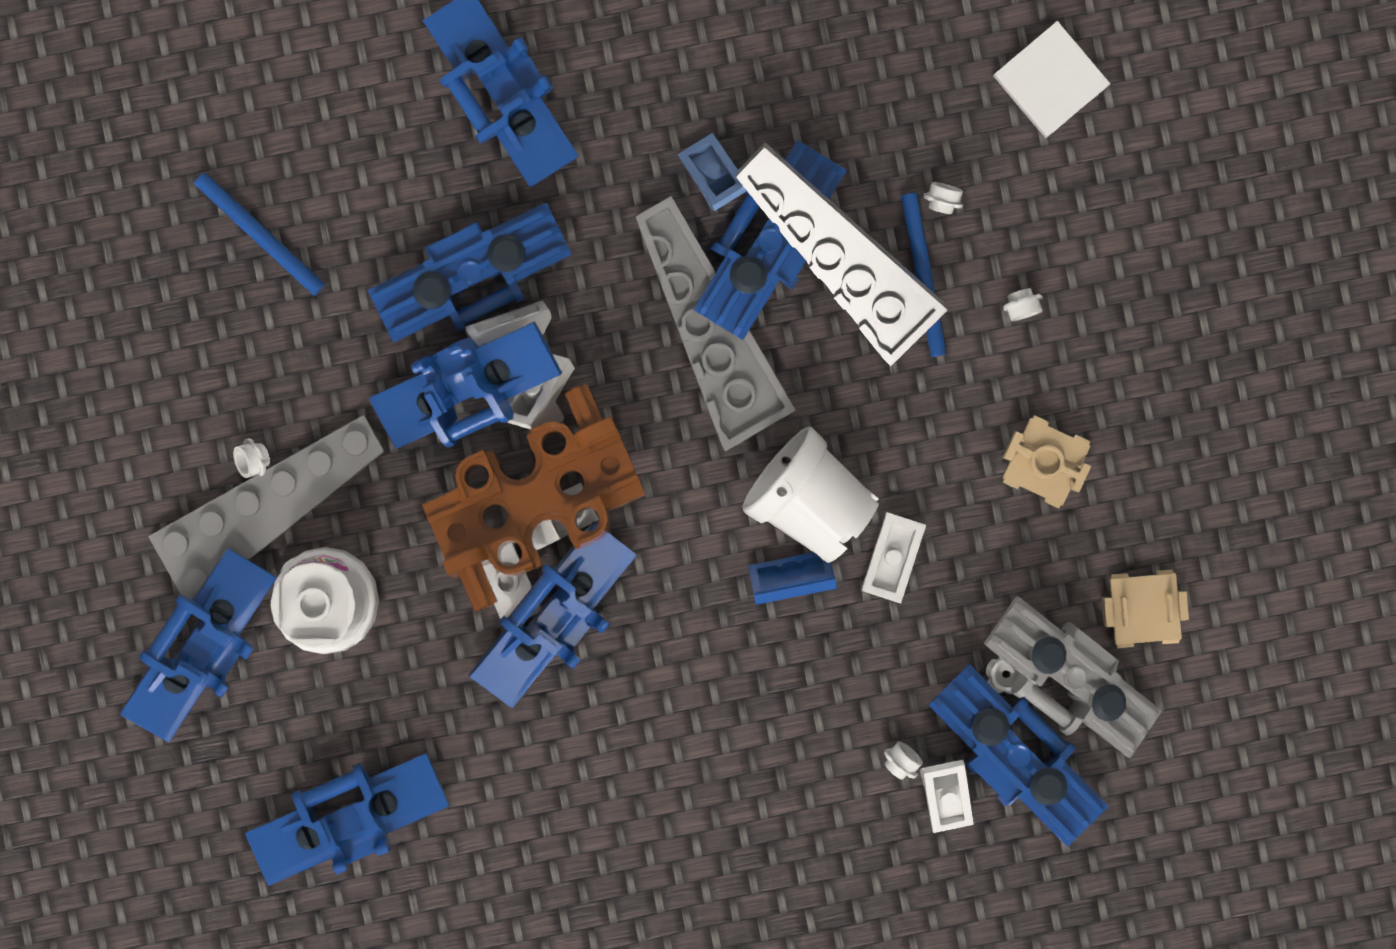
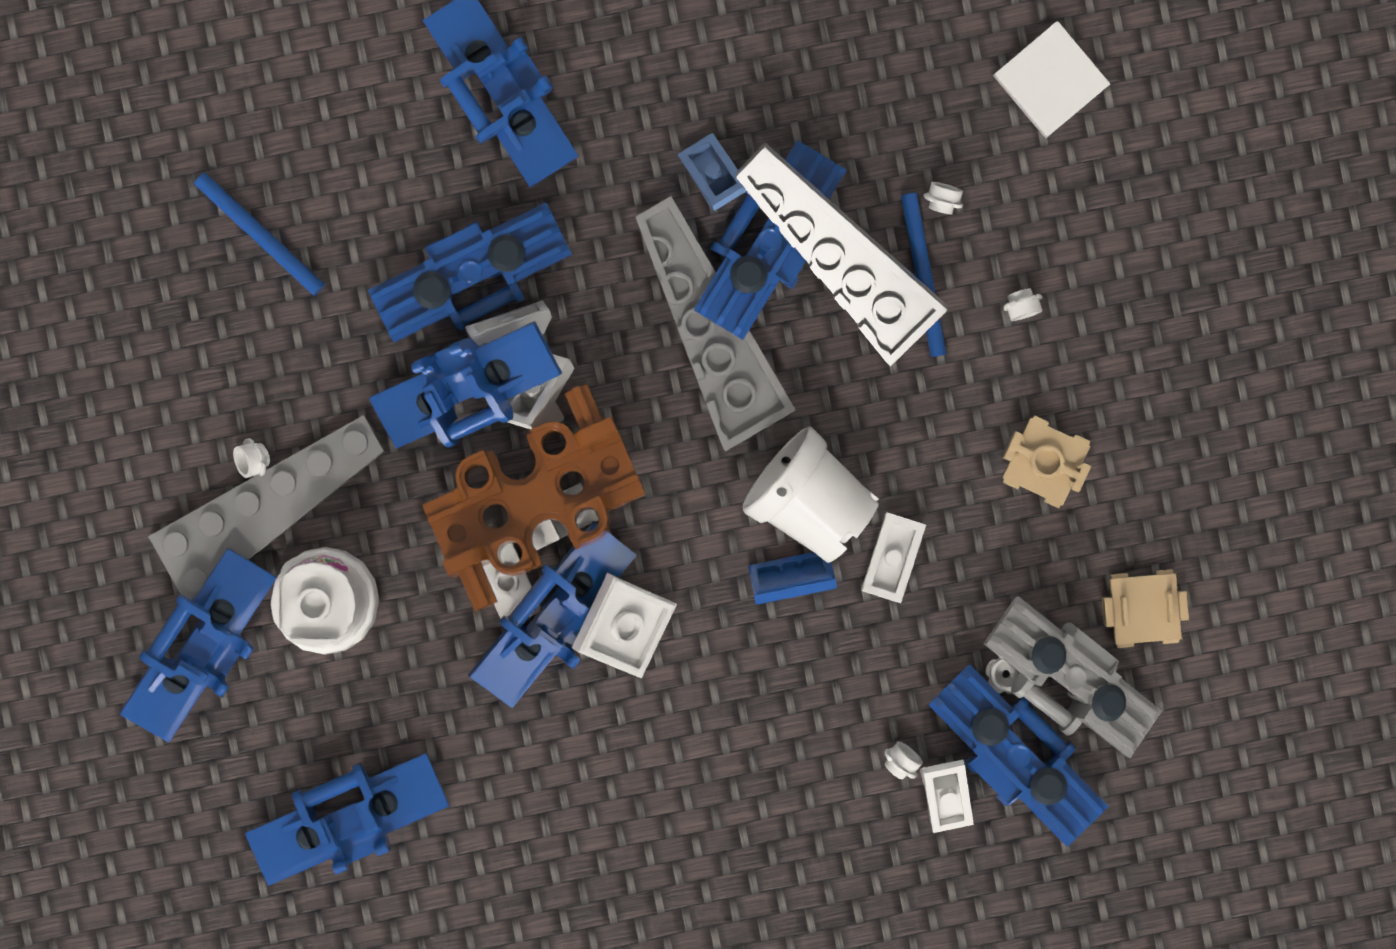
(624, 625): none -> white tile

